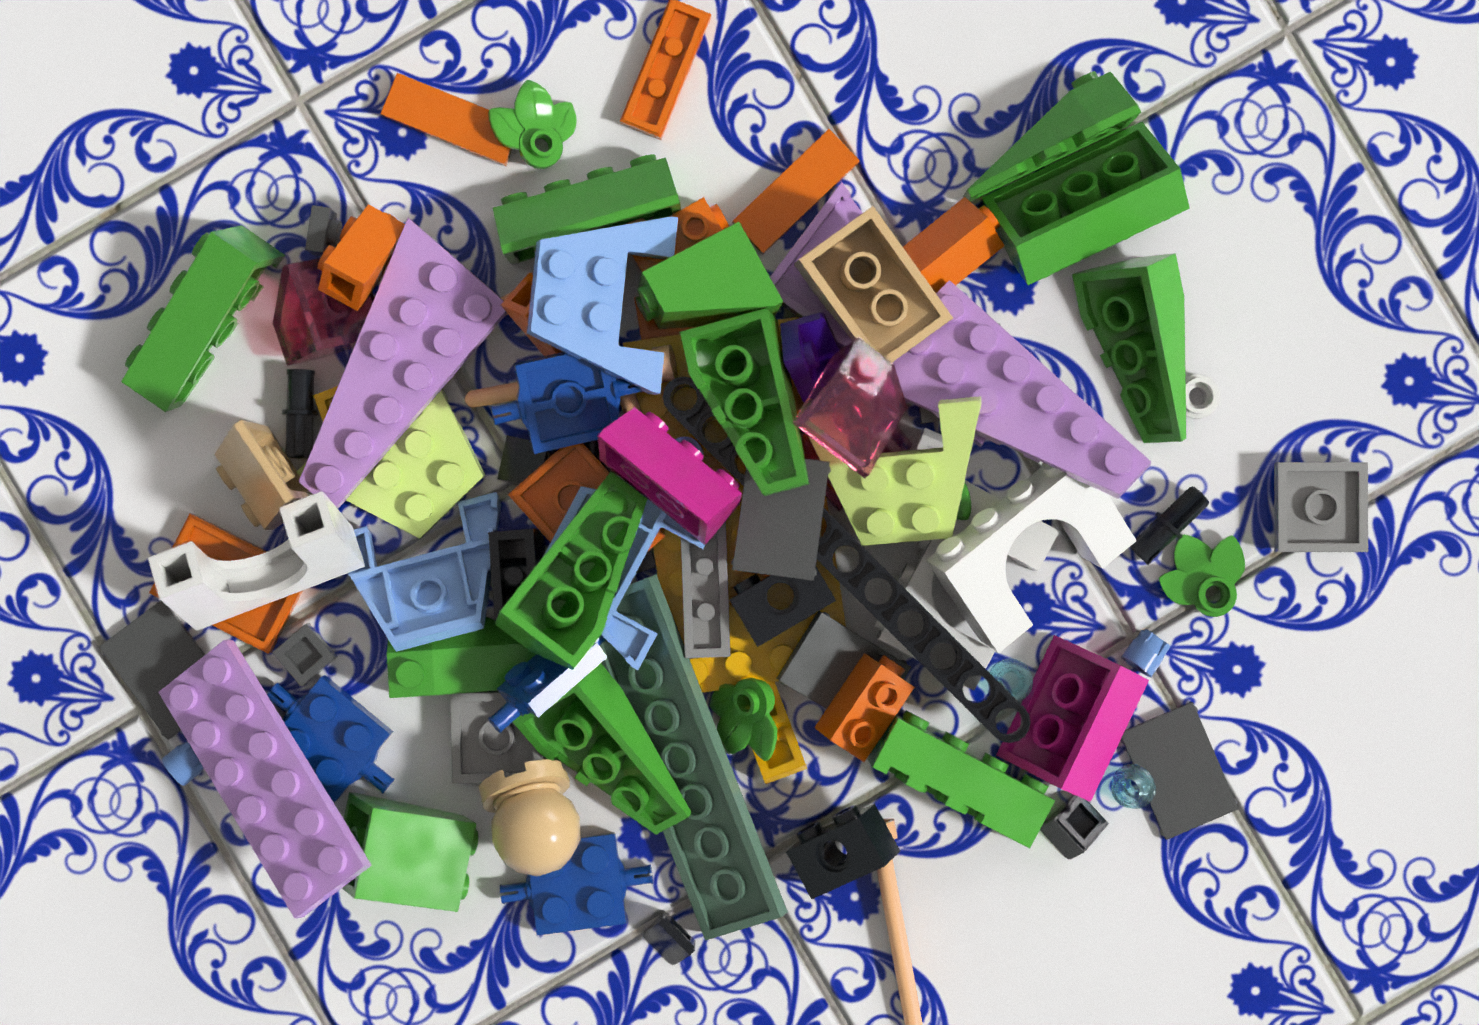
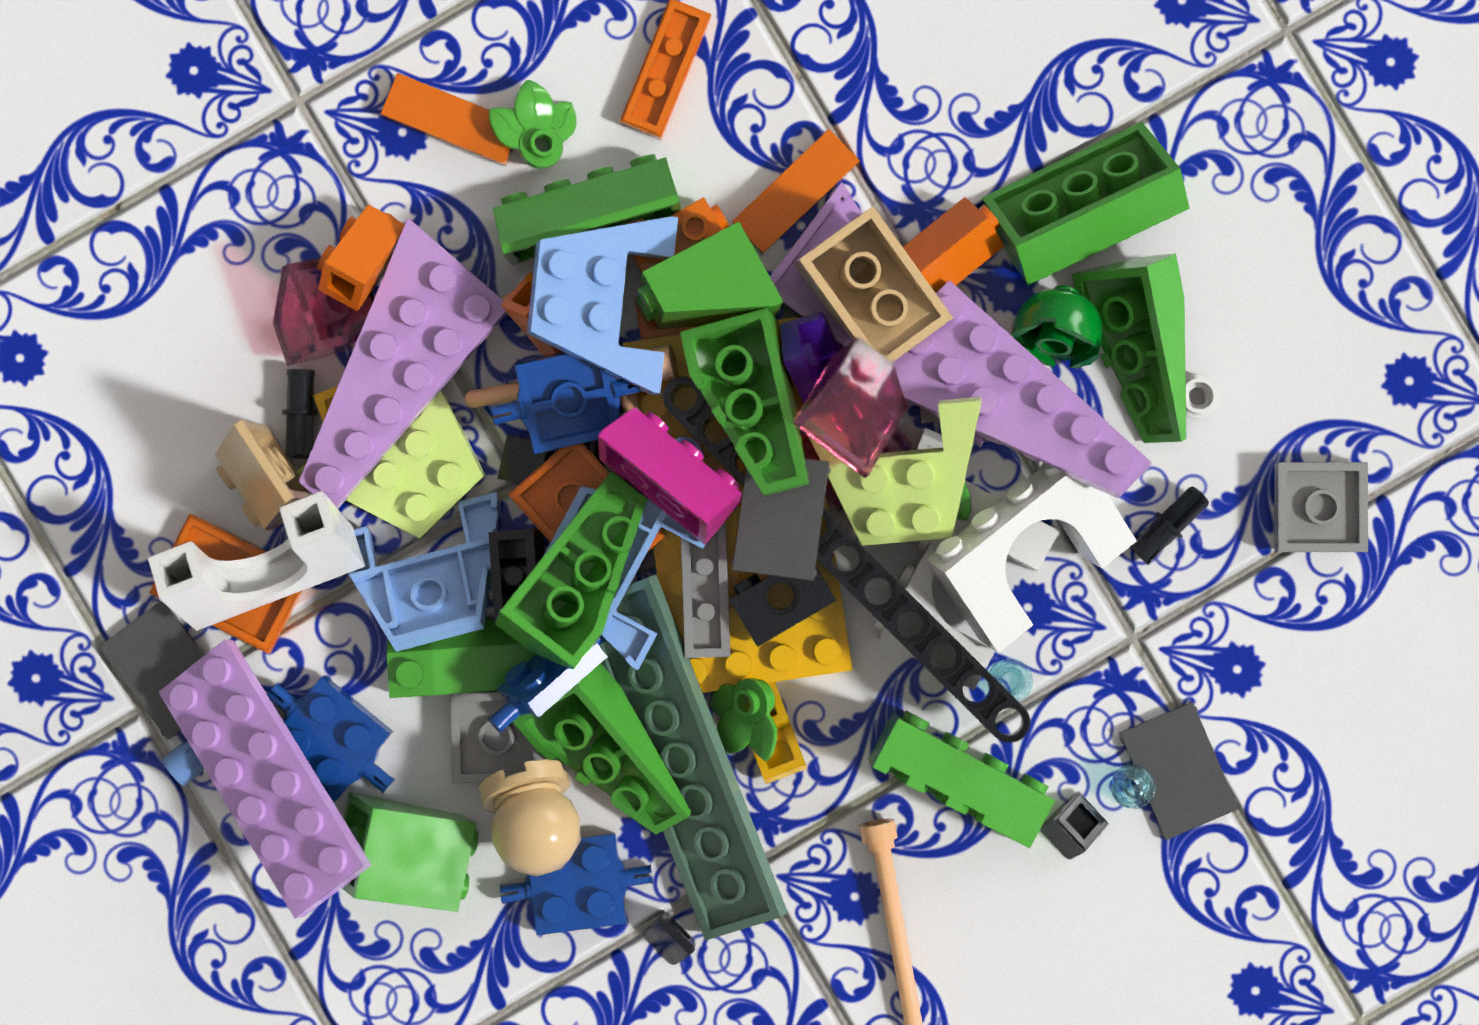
(199, 315): bright green wedge -> none
(305, 654): dark grey plate -> none
(322, 230): dark grey plate -> none
(825, 867): black brick -> none
(827, 658): dark grey piece -> none
(865, 706): orange brick -> none
(1059, 326): none -> green cylinder
(1075, 716): dark pink slope -> none
(1081, 118): bright green wedge -> none
(1146, 652): medium blue hose -> none
(1201, 568): bright green plate -> none

